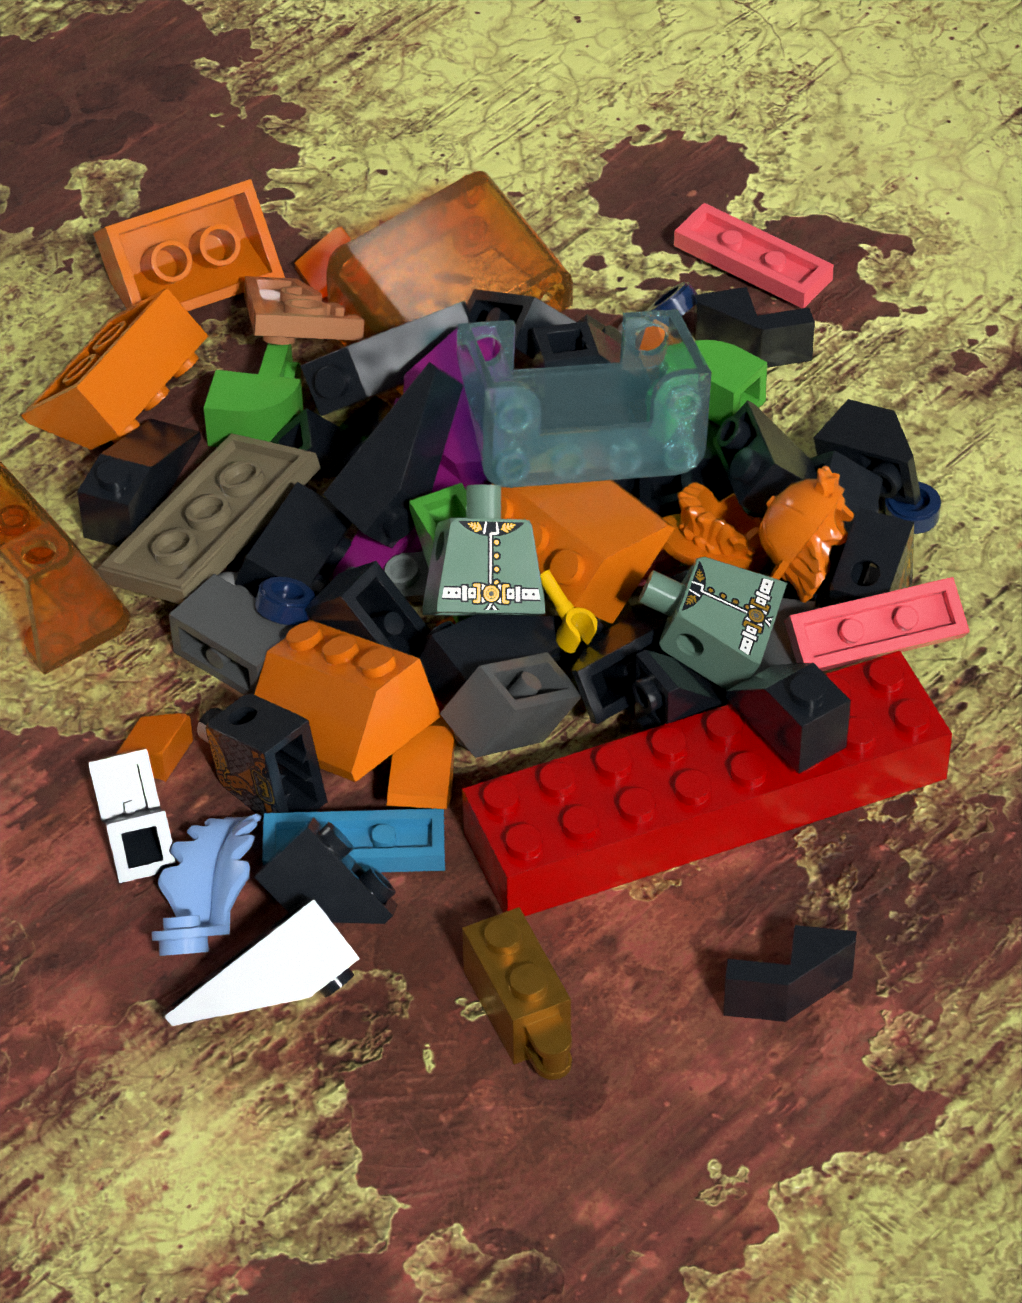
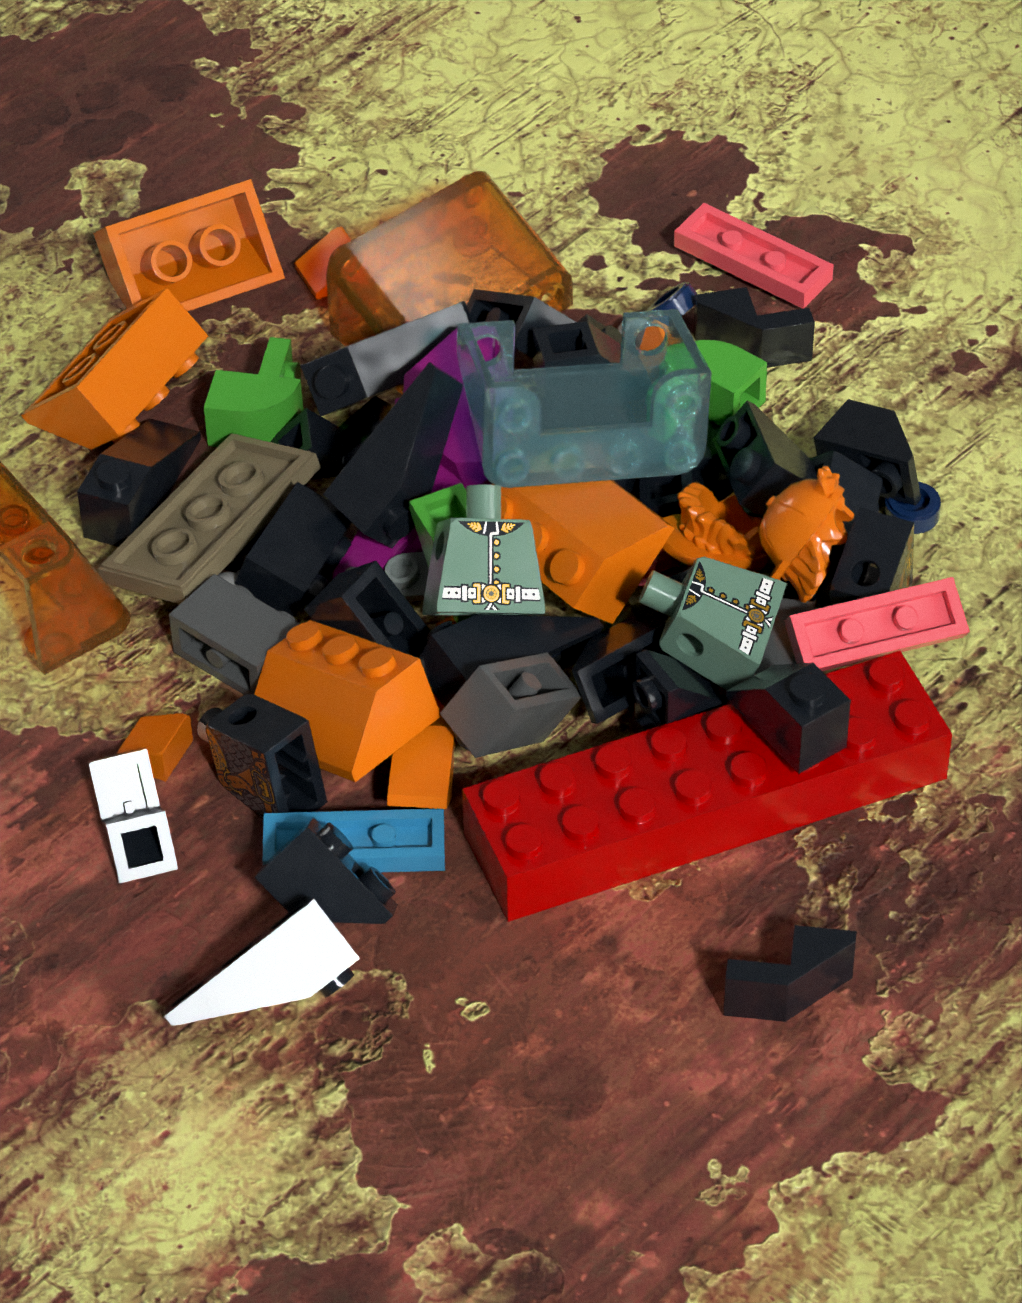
(204, 883): light blue plant -> none
(284, 600): dark blue tile -> none
(291, 309): nougat wing -> none
(520, 992): pearl gold brick -> none
(575, 621): yellow hand -> none

